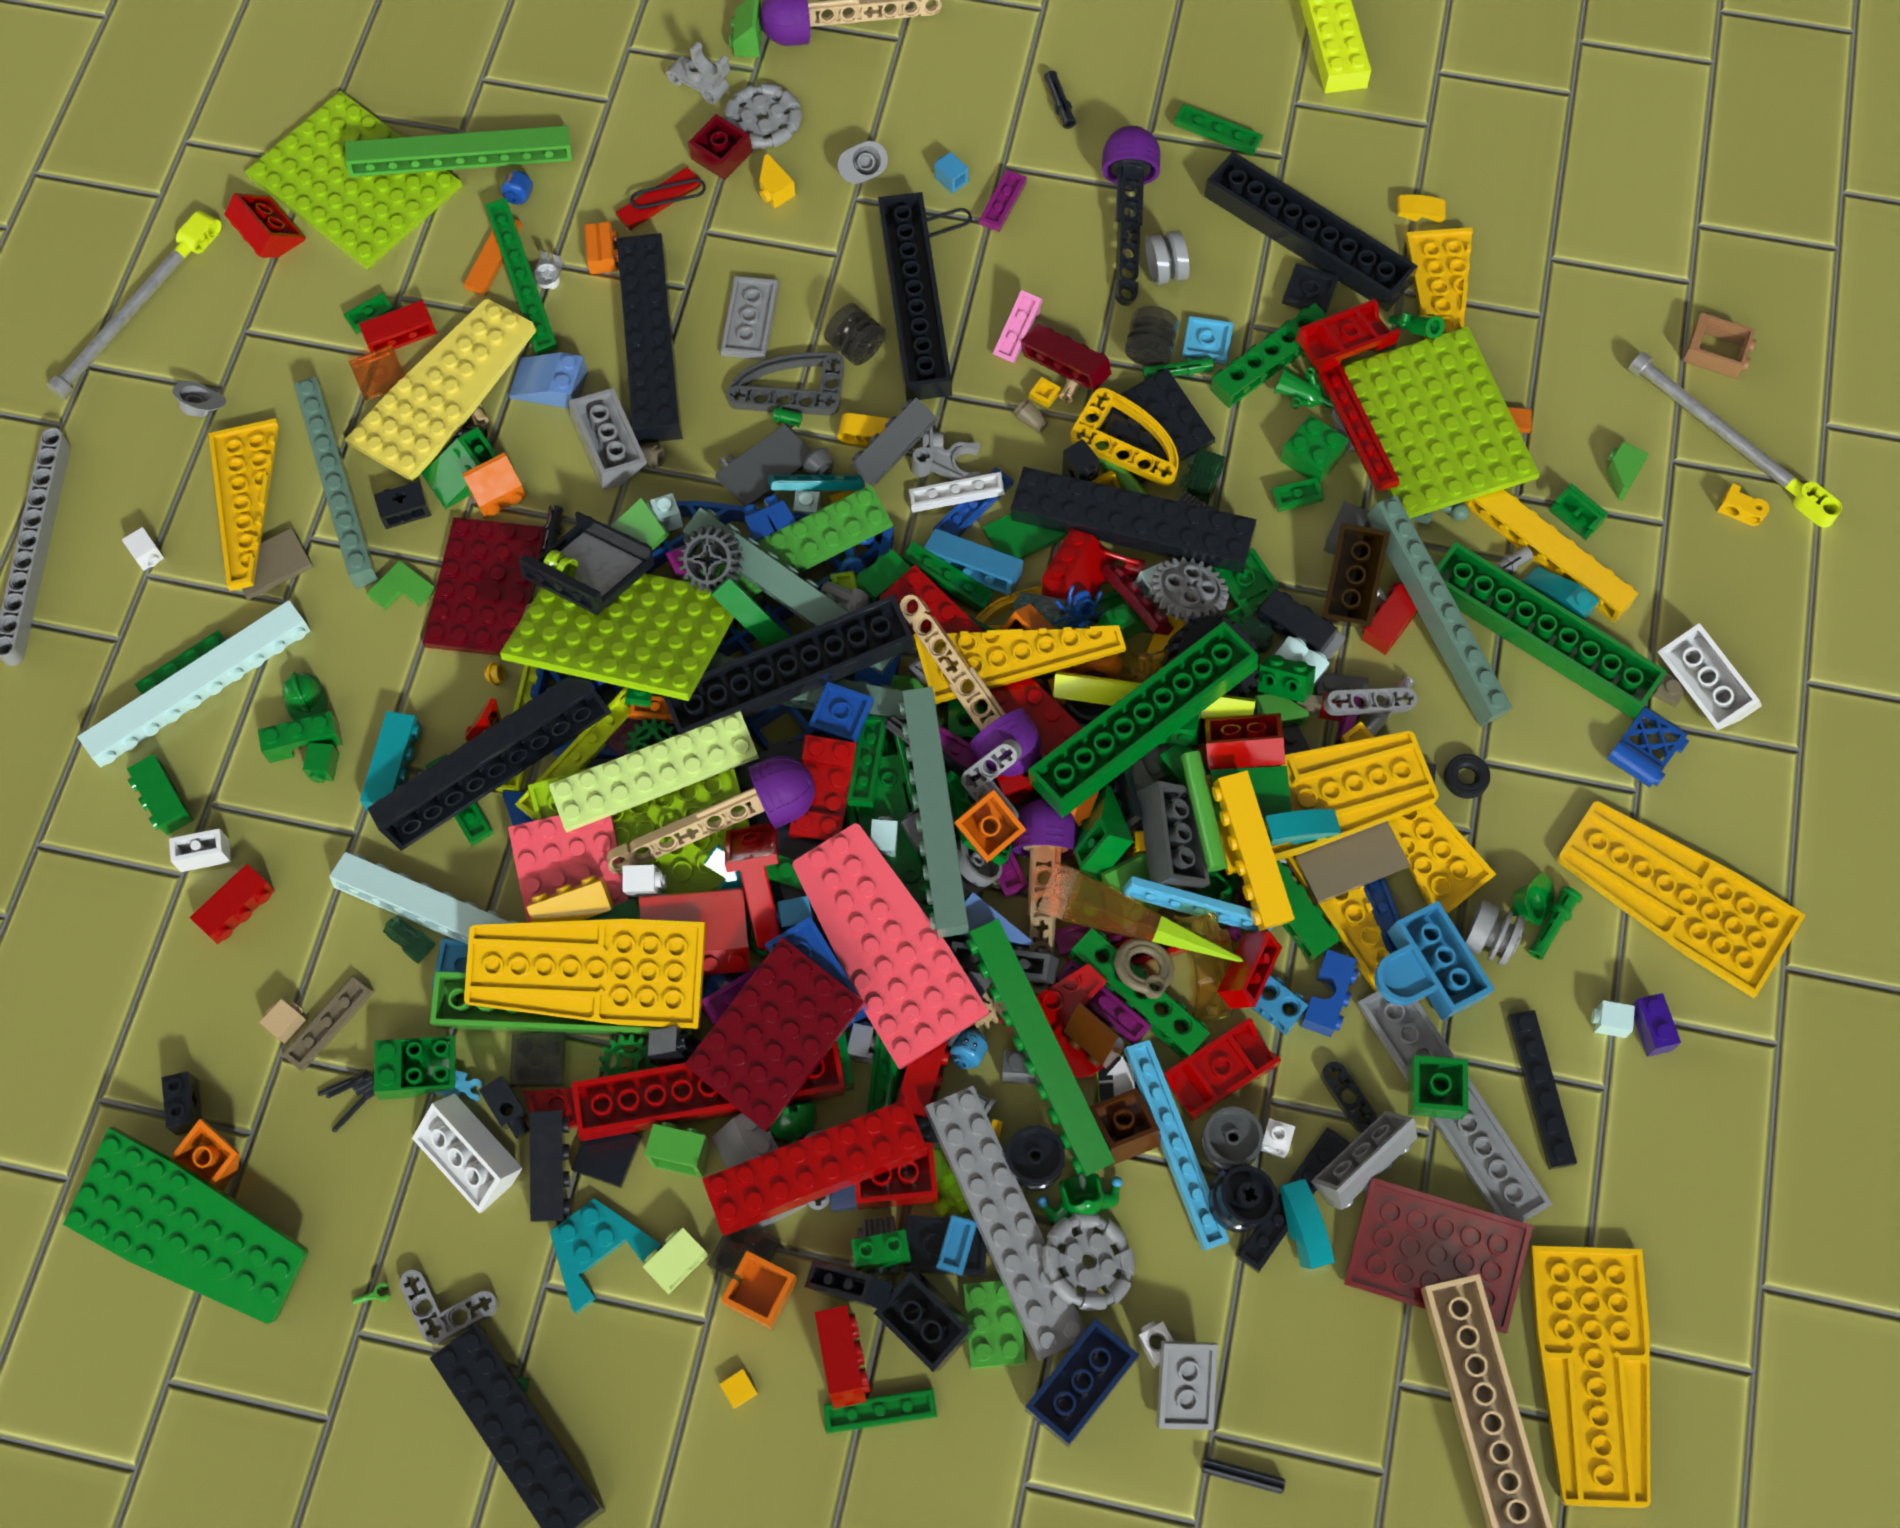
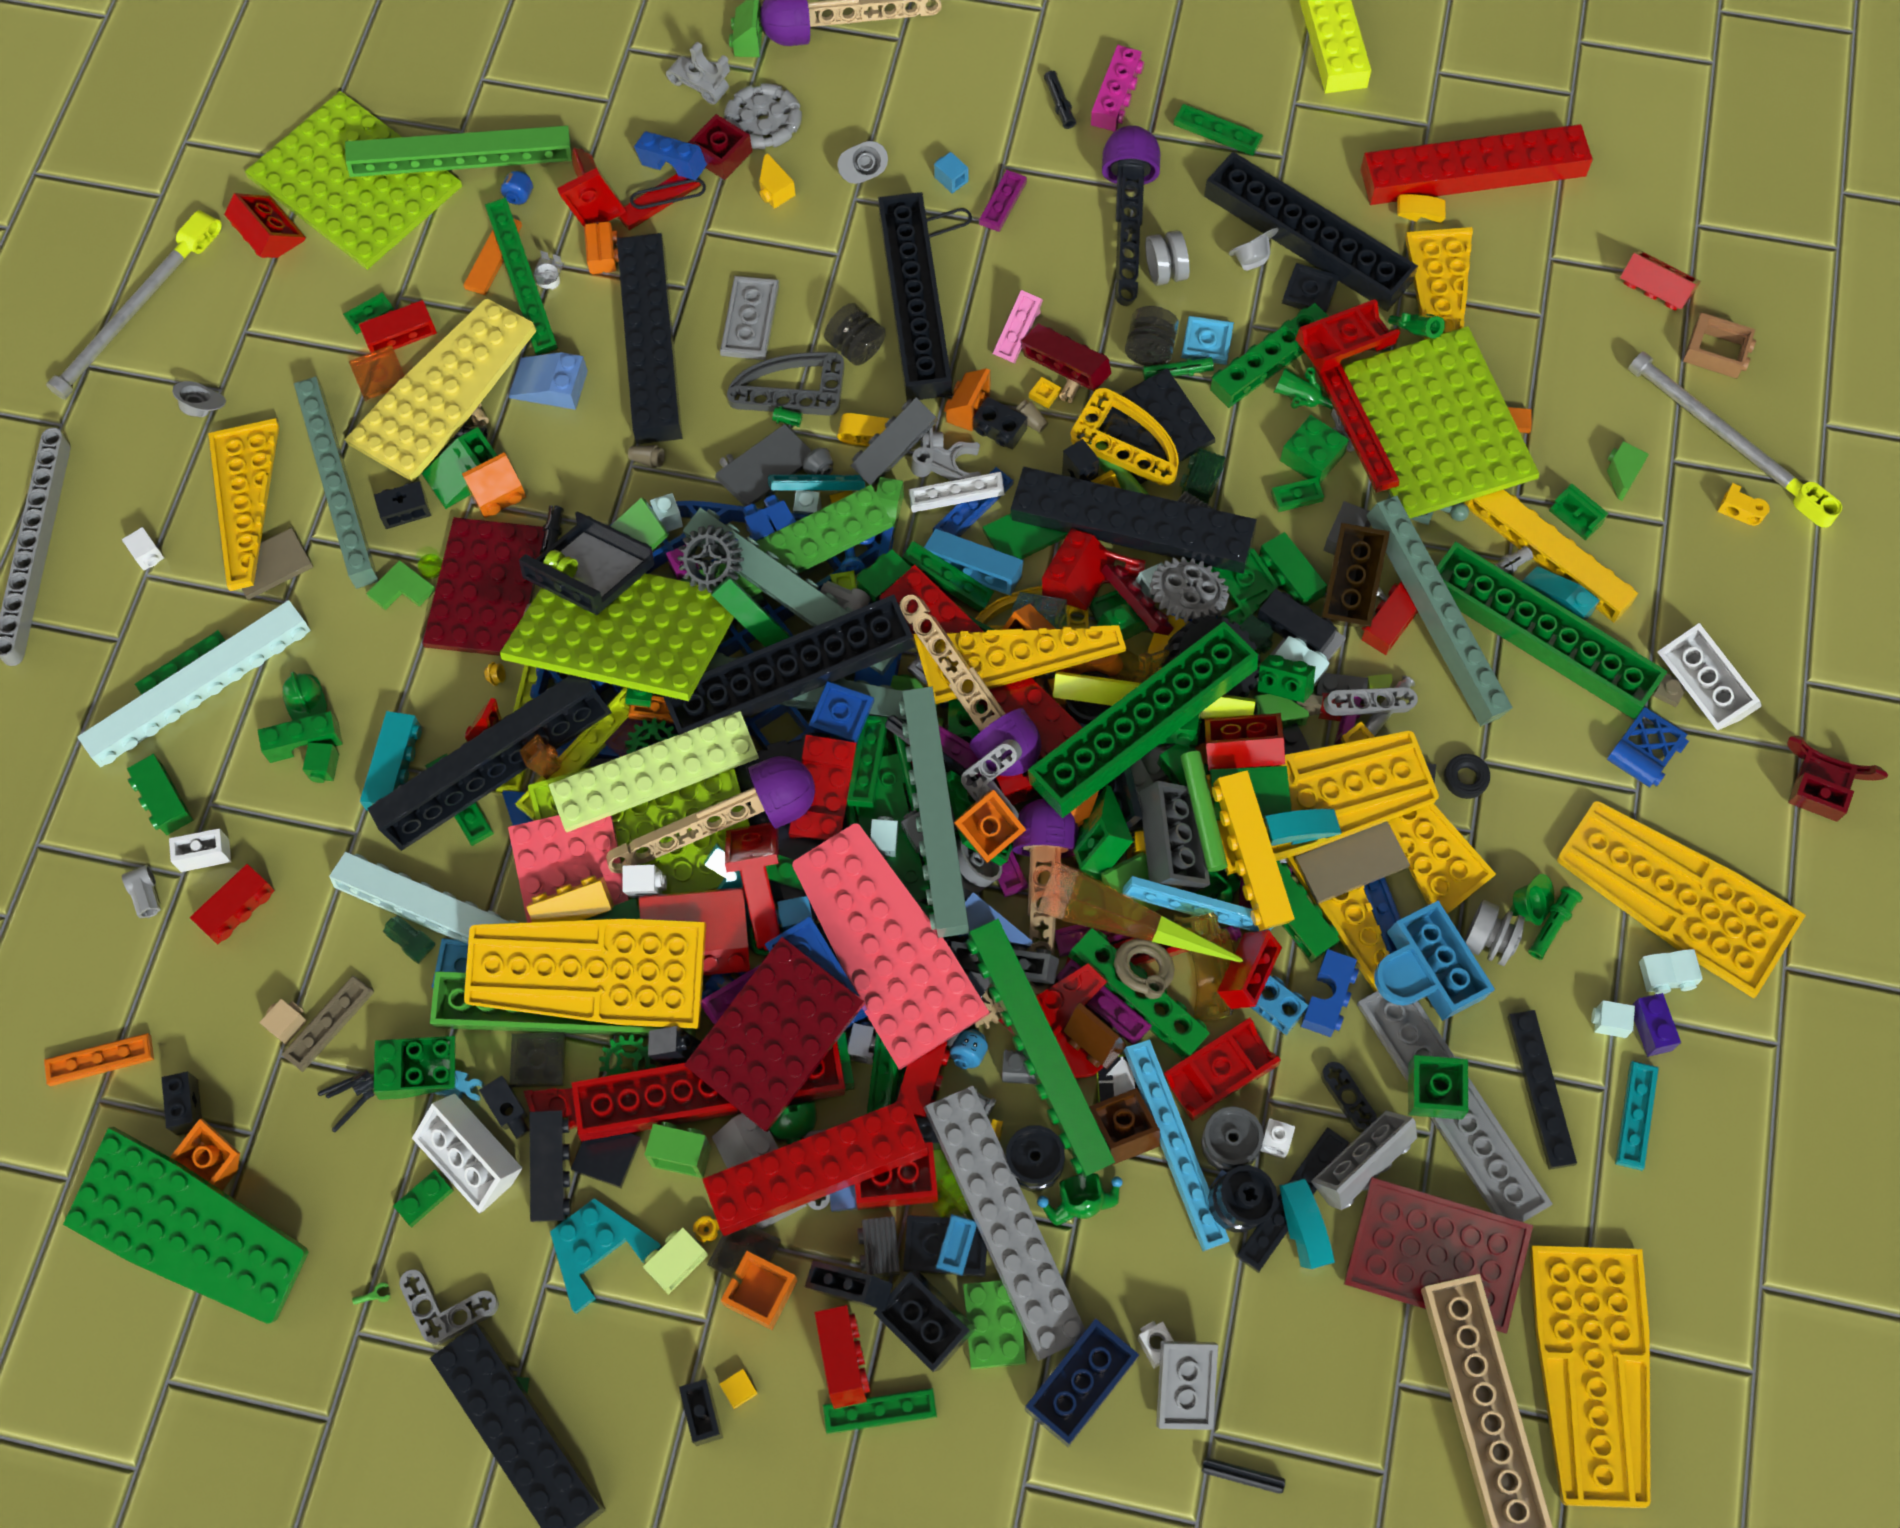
(98, 1059): none -> orange tile
(140, 886): none -> light grey piece
(423, 1198): none -> green plate
(430, 566): none -> clear neon green tile
(541, 757): none -> clear orange brick
(590, 194): none -> red piece
(607, 437): light grey slope -> none
(683, 156): none -> blue arch
(700, 1224): none -> yellow plate
(701, 1412): none -> black brick
(881, 1251): green brick -> none
(891, 496): none -> bright green slope
(968, 398): none -> orange slope
(1002, 419): none -> black brick
(1080, 607): blue animal -> none
(1103, 1258): light grey plate -> none
(1116, 88): none -> dark pink brick
(1254, 252): none -> light grey piece
(1292, 570): none -> green brick
(1379, 681): none -> lime tile
(1476, 164): none -> red brick
(1637, 1116): none -> teal tile
(1659, 280): none -> slope
(1670, 971): none -> light aqua brick
(1826, 782): none -> dark red piece

